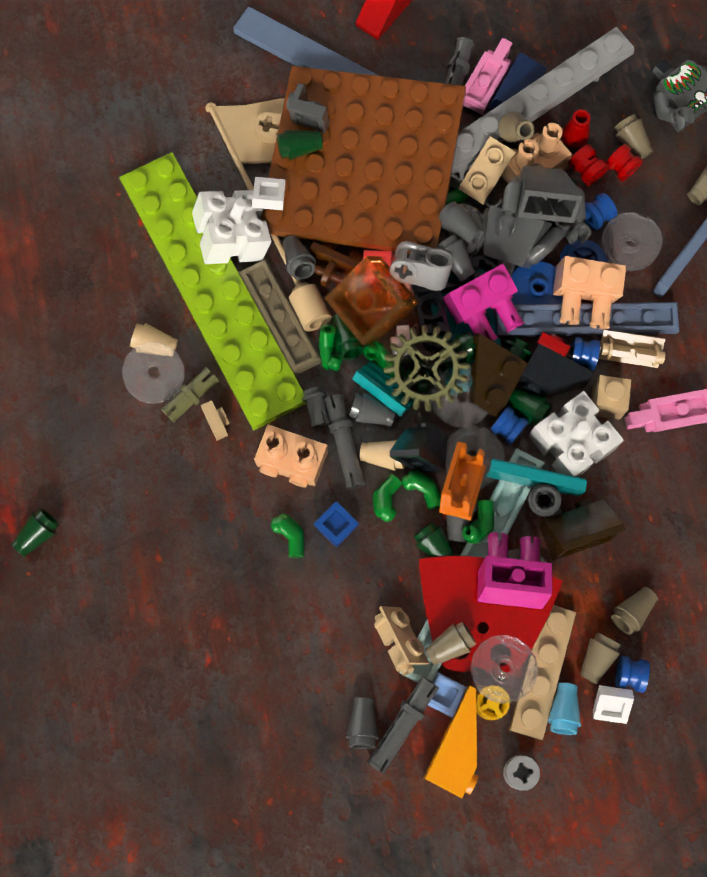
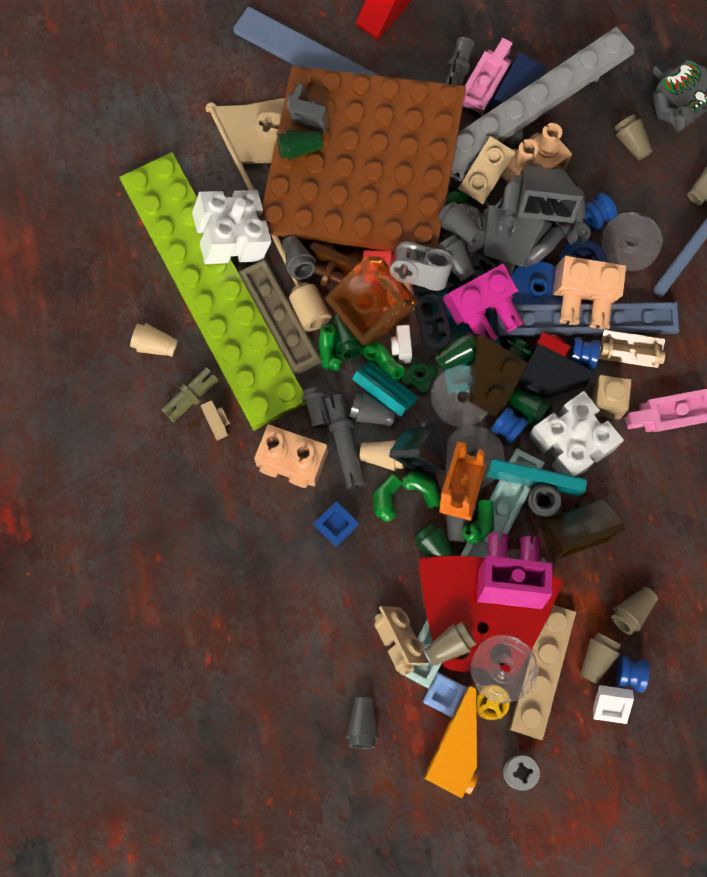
(35, 532): dark green cone -> none
(144, 386): clear plate -> none
(268, 193): white plate -> none
(292, 531): green arm -> none
(399, 730): dark grey pin -> none
(409, 346): olive gear -> none
(515, 127): dark tan cone -> none
(565, 710): medium azure cone -> none
(576, 130): red cone -> none
(588, 165): red wheel -> none
(624, 162): red wheel -> none

